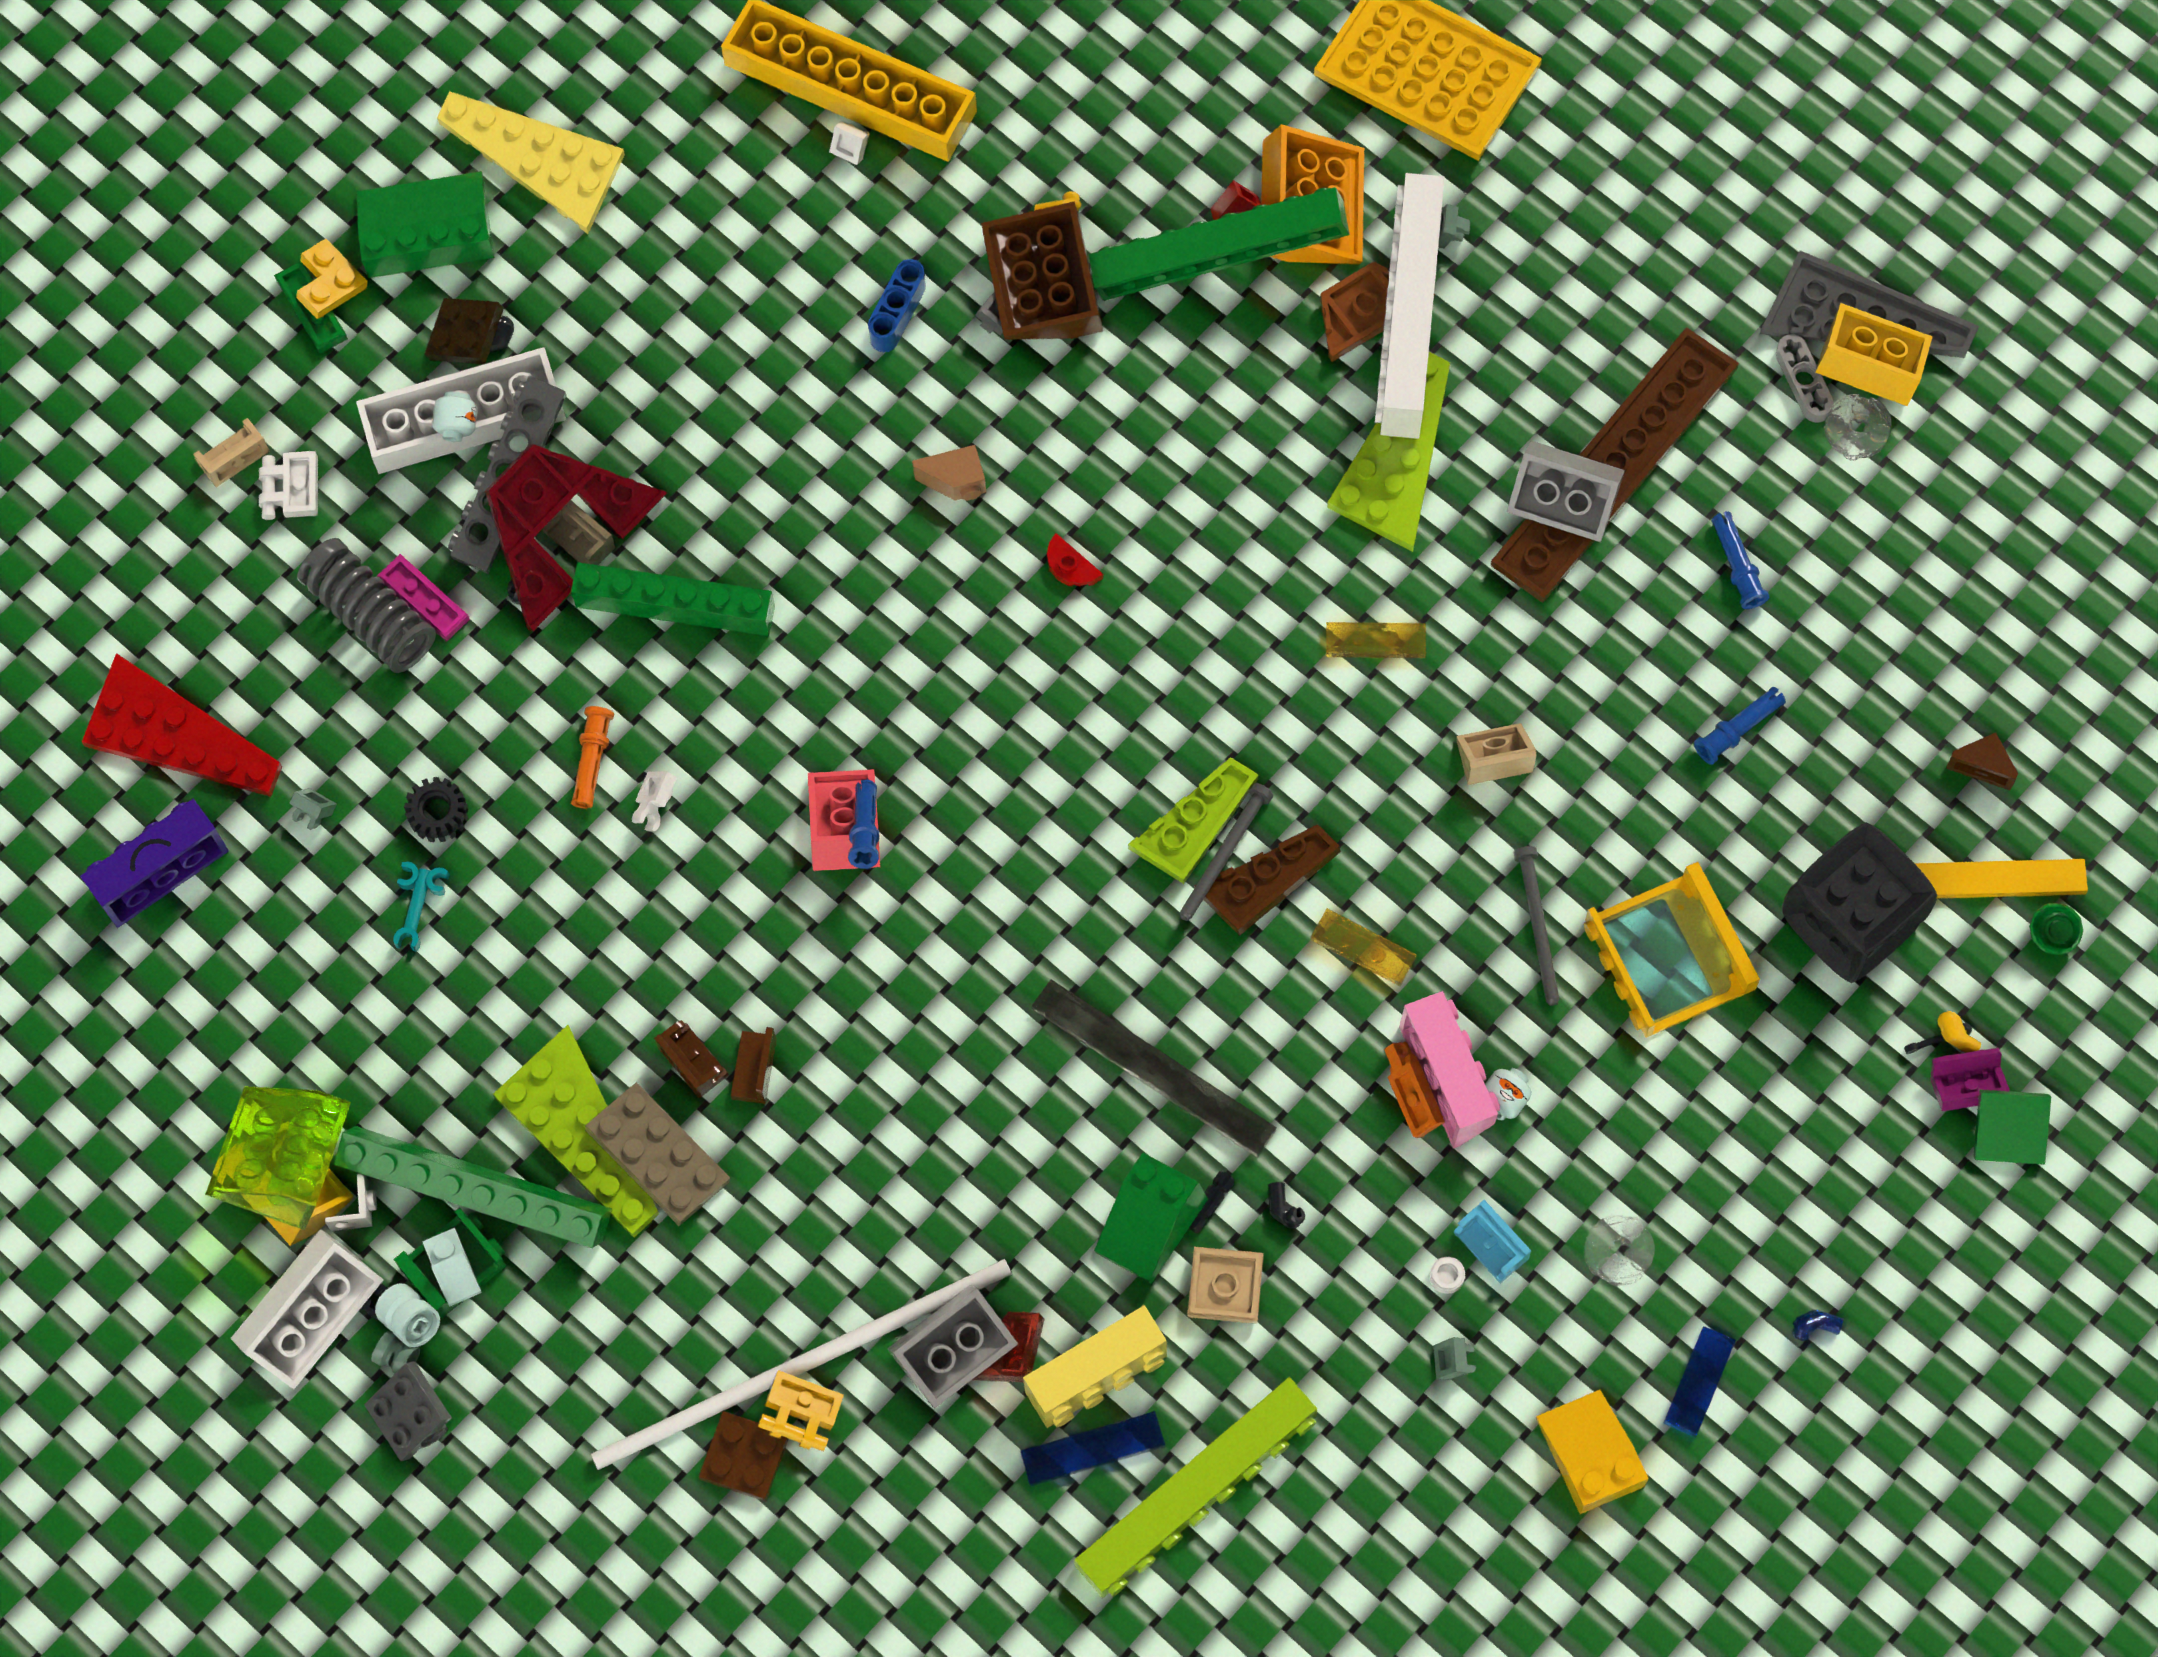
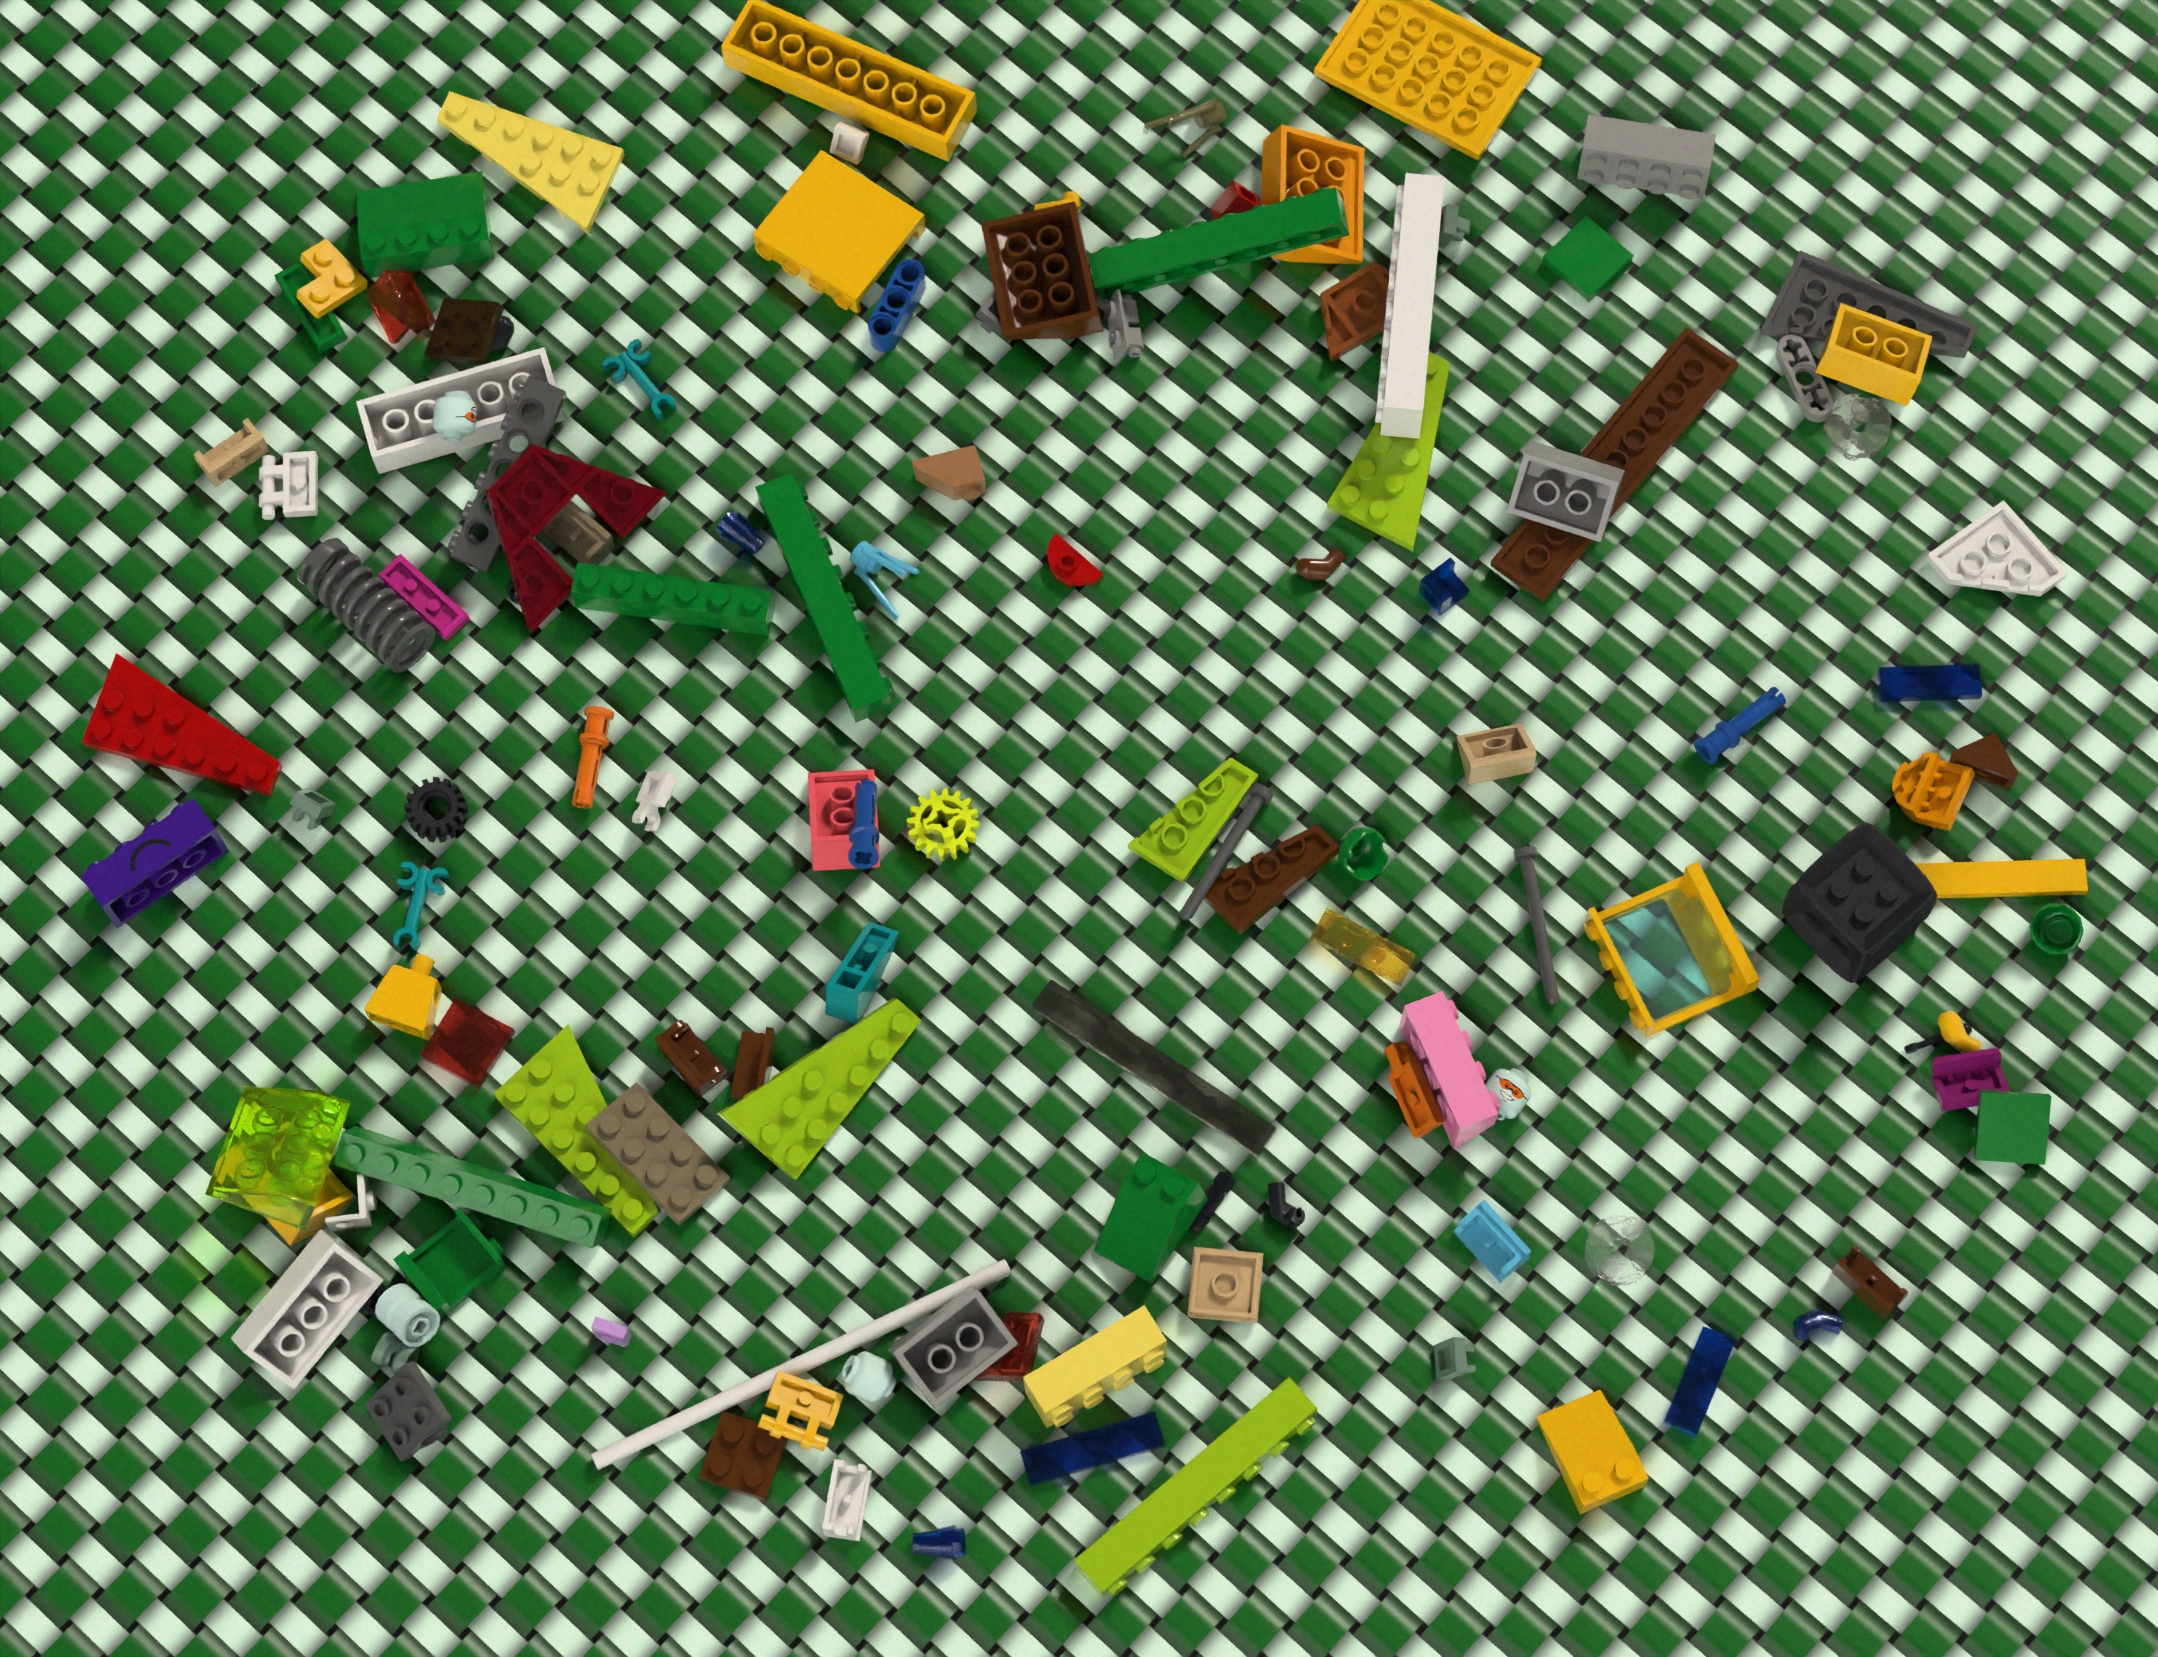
(399, 304): none -> clear red panel
(407, 998): none -> yellow torso
(451, 1267): light aqua slope -> none
(467, 1043): none -> clear red tile
(611, 1332): none -> lavender tile
(630, 362): none -> teal bar
(739, 532): none -> clear blue cone
(810, 1098): none -> lime wing
(824, 597): none -> green brick
(837, 230): none -> yellow panel
(846, 1501): none -> white hinge
(859, 973): none -> teal slope
(868, 1377): none -> light aqua head
(871, 559): none -> medium azure plant
(941, 1543): none -> clear blue cone
(954, 818): none -> neon yellow gear
(1121, 313): none -> light grey hinge
(1206, 115): none -> olive plant
(1320, 568): none -> reddish brown arm
(1363, 853): none -> green hair
(1375, 640): clear yellow tile -> none
(1443, 587): none -> clear blue panel
(1447, 1275): white tile -> none
(1587, 258): none -> green tile
(1646, 157): none -> light grey brick
(1743, 573): blue pin -> none
(1869, 1282): none -> reddish brown hinge
(1929, 683): none -> clear blue tile
(1932, 790): none -> light orange slope
(1997, 555): none -> white plate

